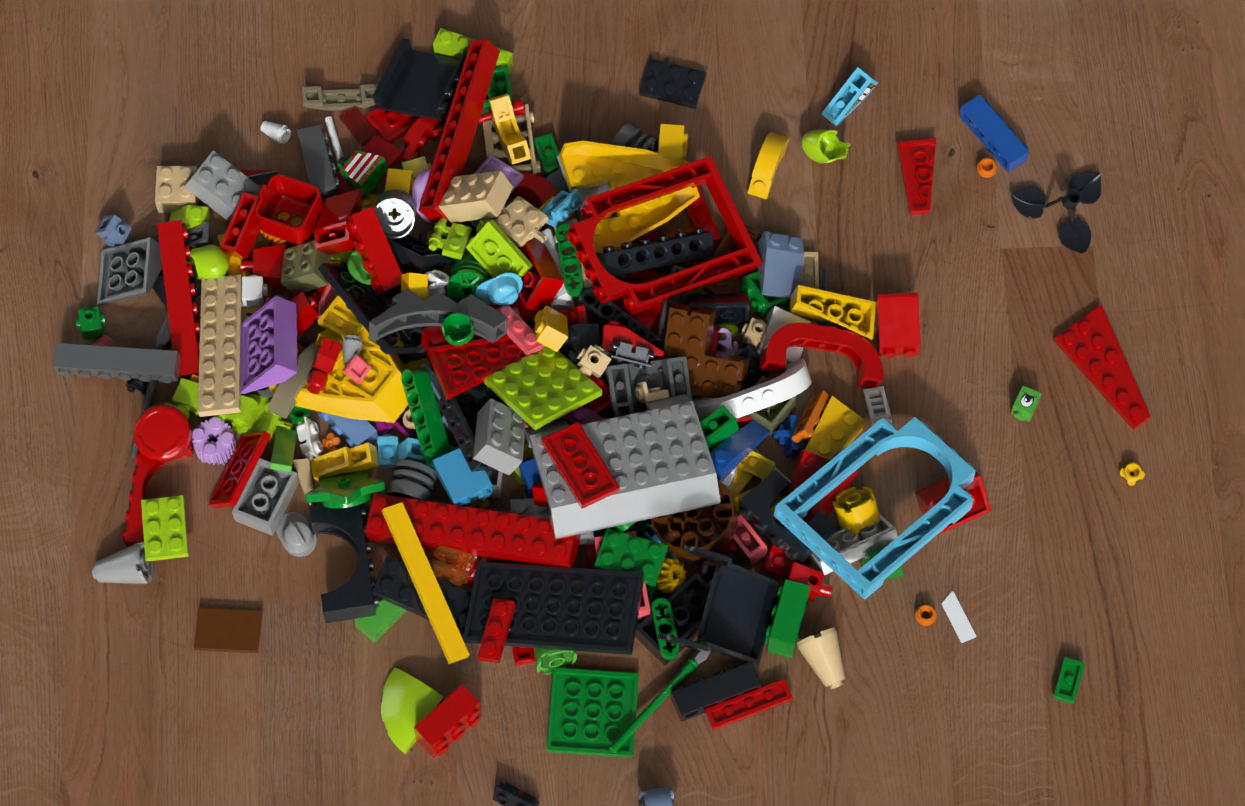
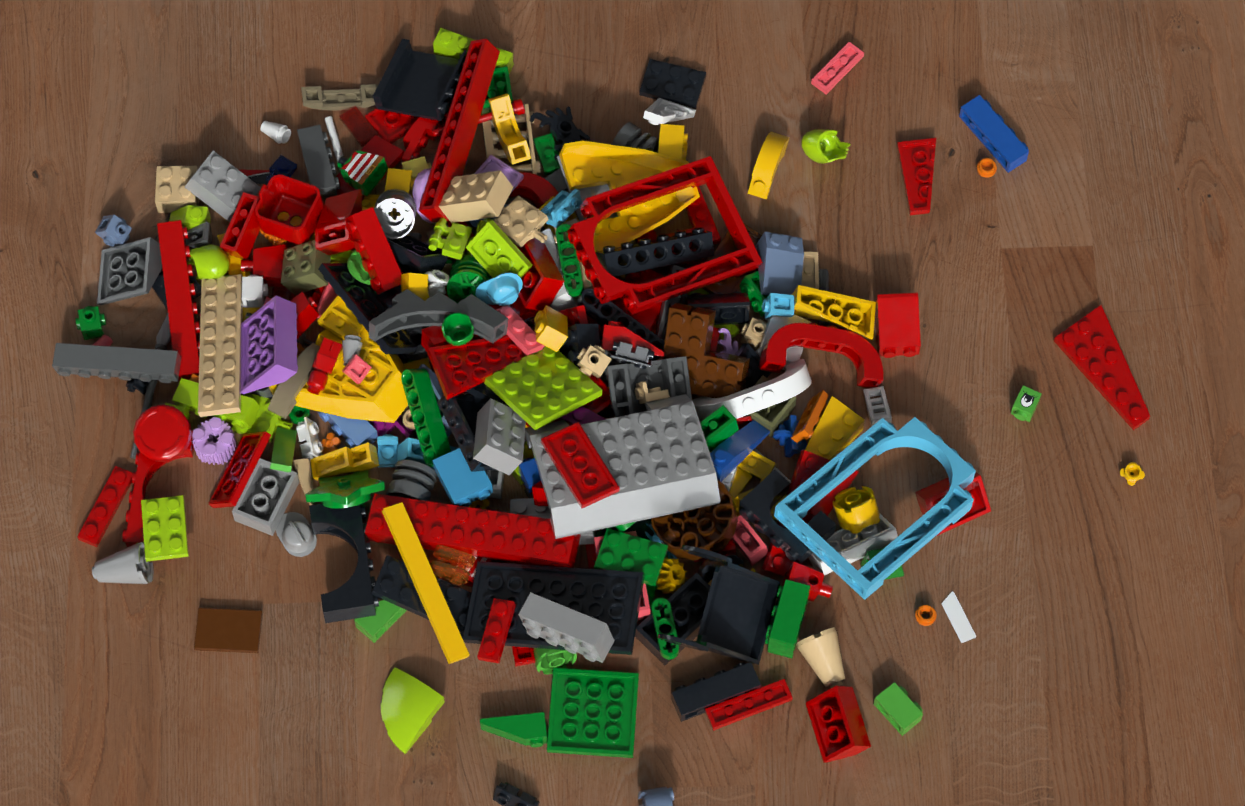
(105, 506): none -> red plate
(281, 166): none -> clear blue plate
(448, 722): red brick -> none
(523, 728): none -> green slope
(561, 127): none -> black animal
(566, 628): none -> light grey brick
(665, 111): none -> white wing
(691, 664): green piece -> none
(778, 305): none -> medium azure bracket
(837, 68): none -> coral plate
(838, 723): none -> red slope
(849, 96): medium azure slope -> none
(898, 708): none -> bright green brick
(1069, 680): green plate -> none
(1081, 188): black plant -> none

